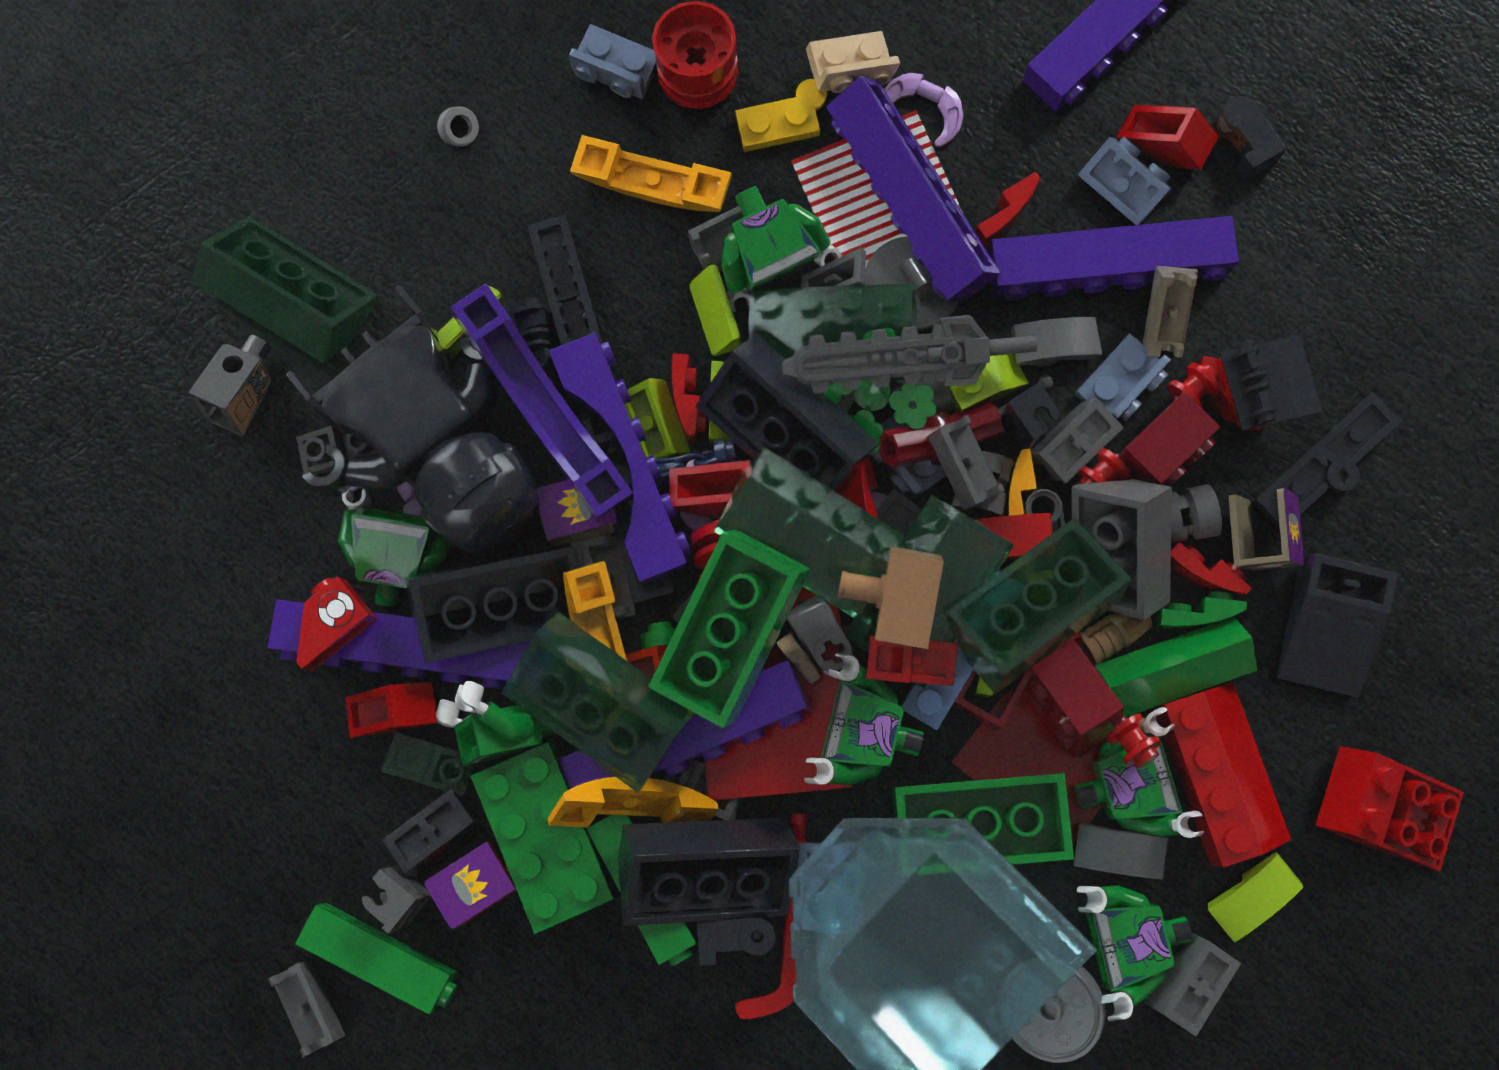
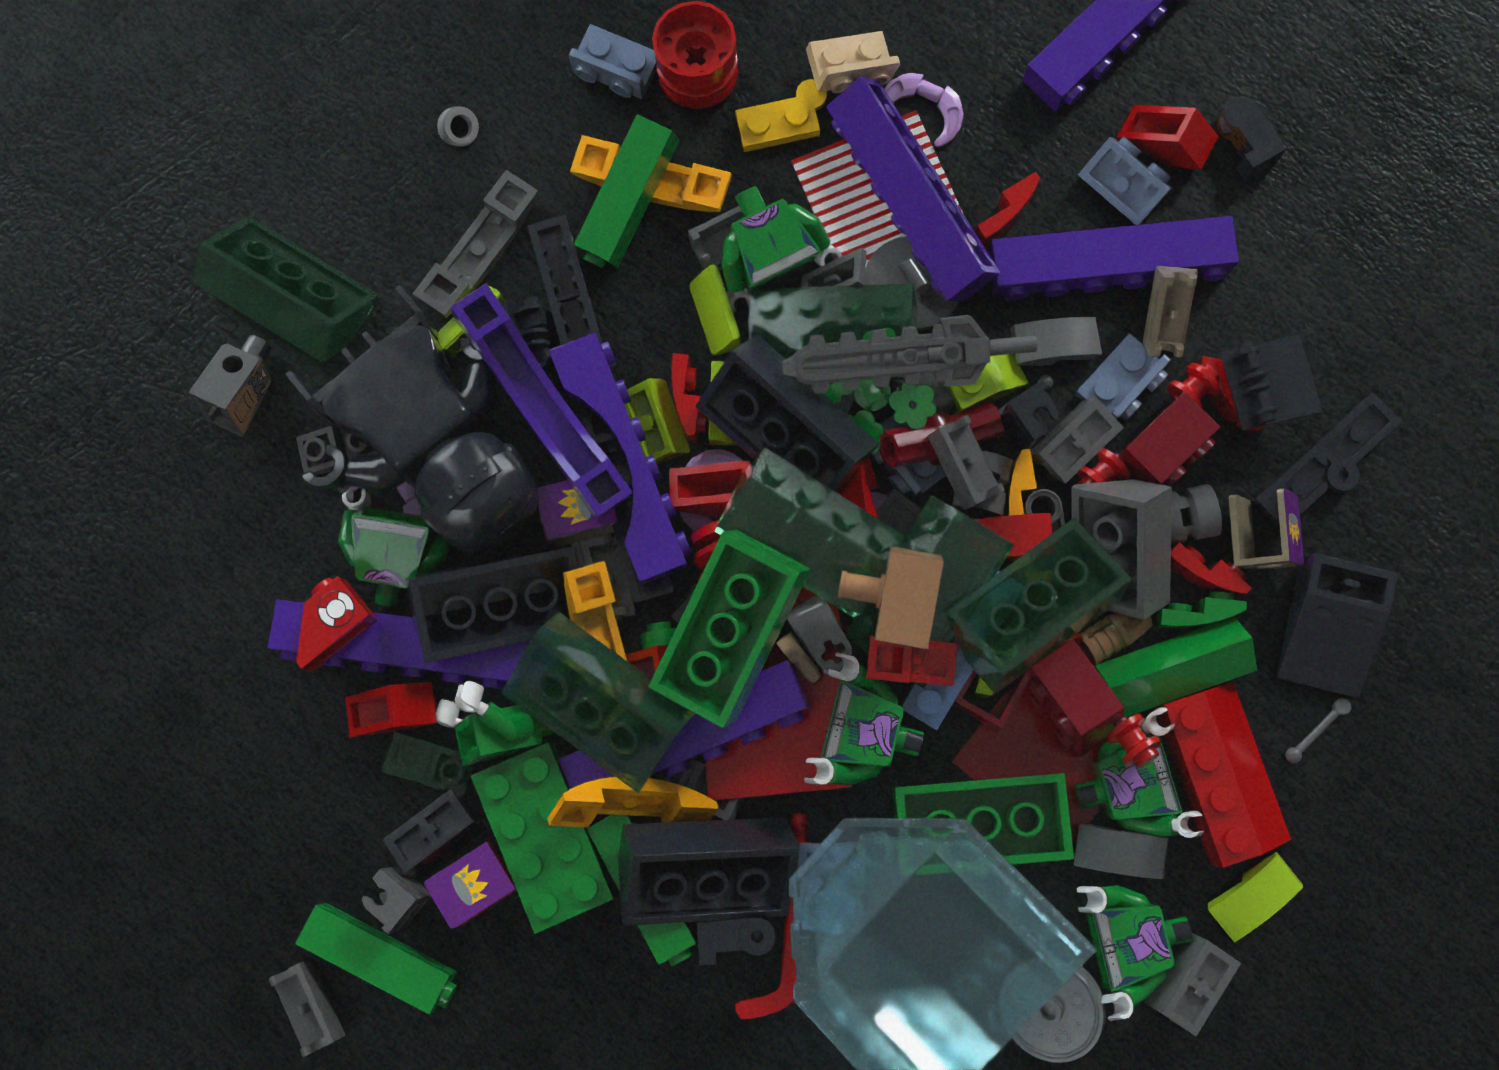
(480, 246): none -> dark grey slope
(626, 192): none -> green brick
(723, 452): dark blue piece -> none
(1339, 707): none -> dark grey hinge
(1389, 807): red slope -> none

